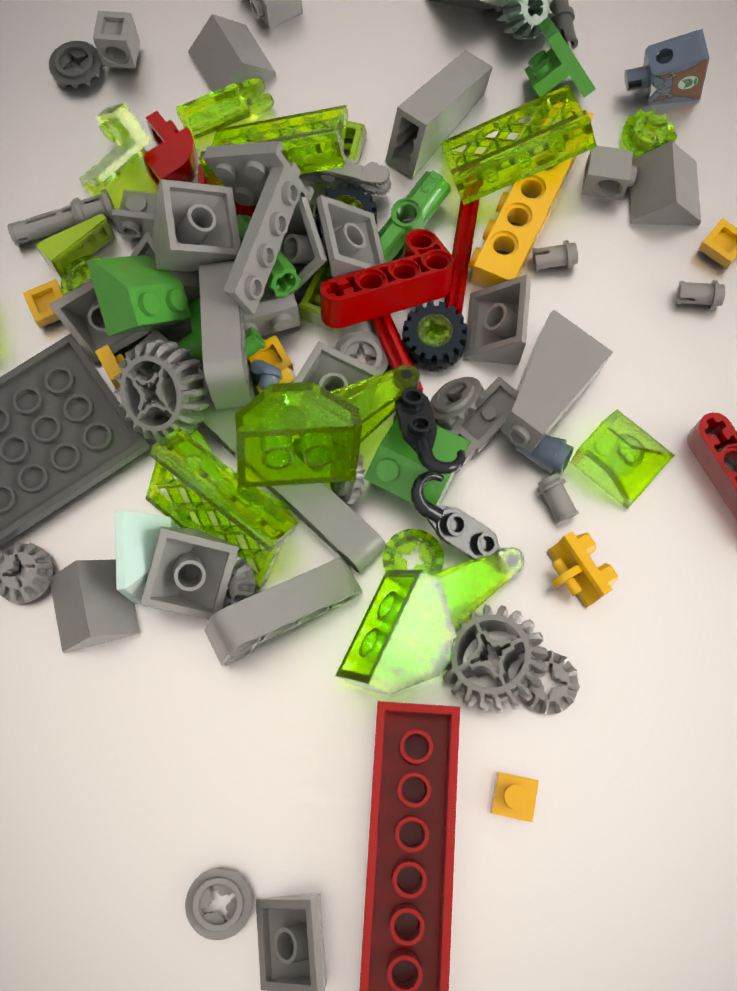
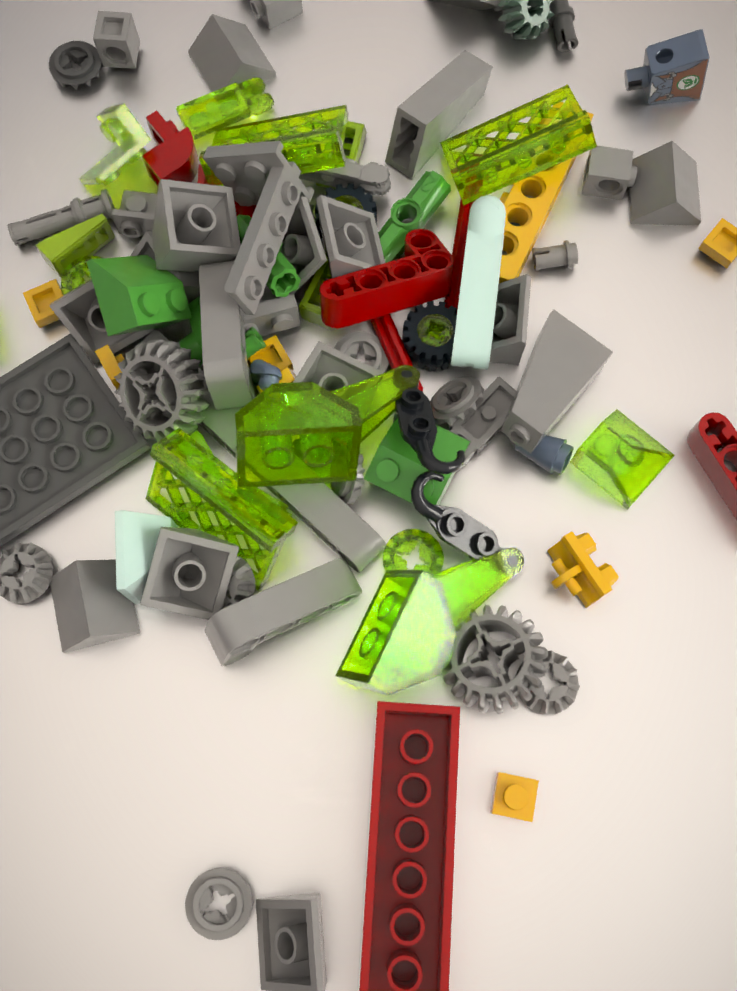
(479, 283): none -> light aqua piece
(556, 64): bright green bracket -> none
(557, 498): light grey pin -> none
(641, 143): clear neon green gear -> none
(701, 293): light grey pin -> none

